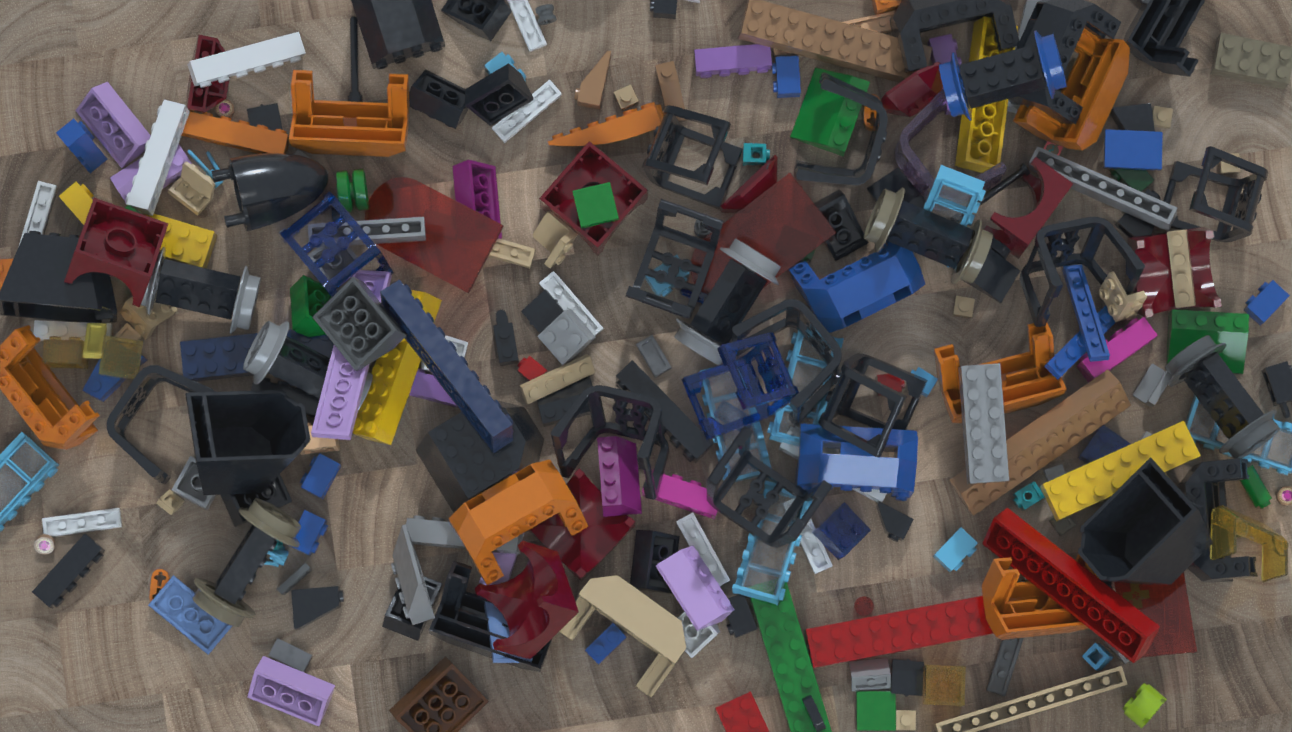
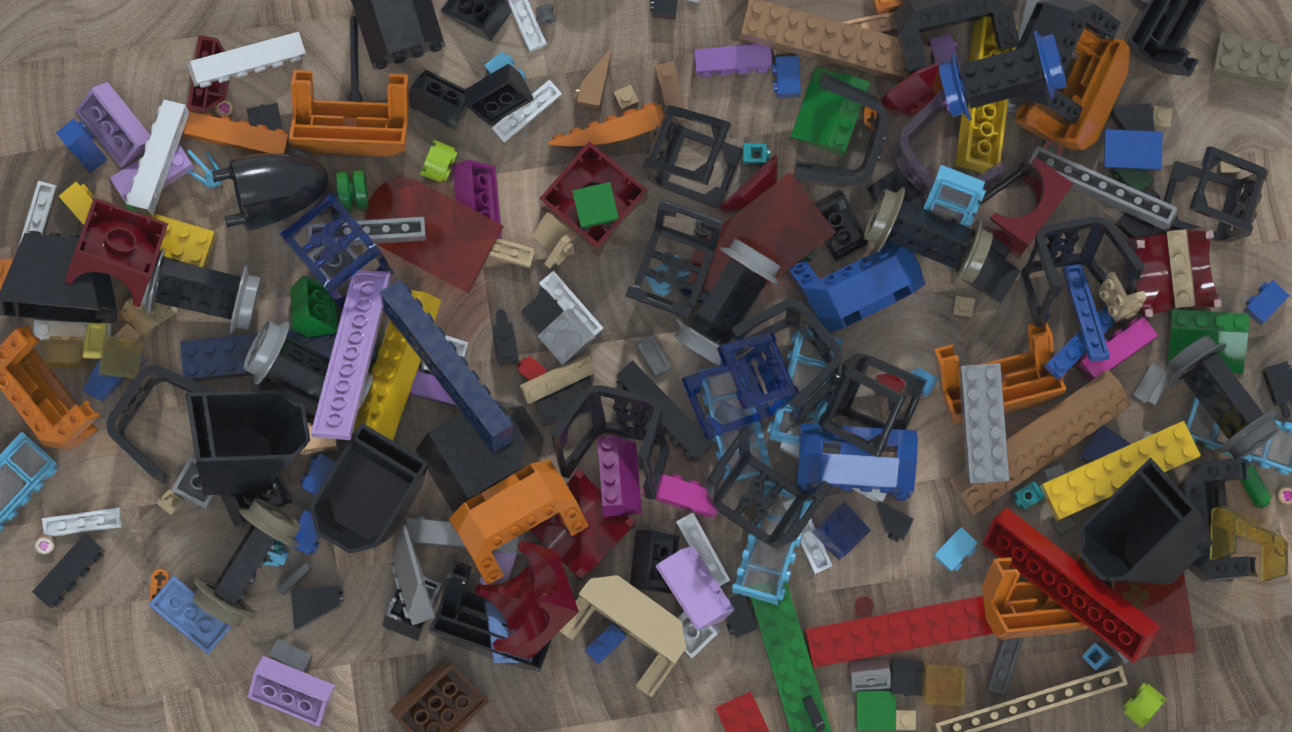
(193, 188): tan bracket -> none
(359, 324): dark grey slope -> none
(367, 492): none -> black windscreen
(438, 161): none -> lime brick

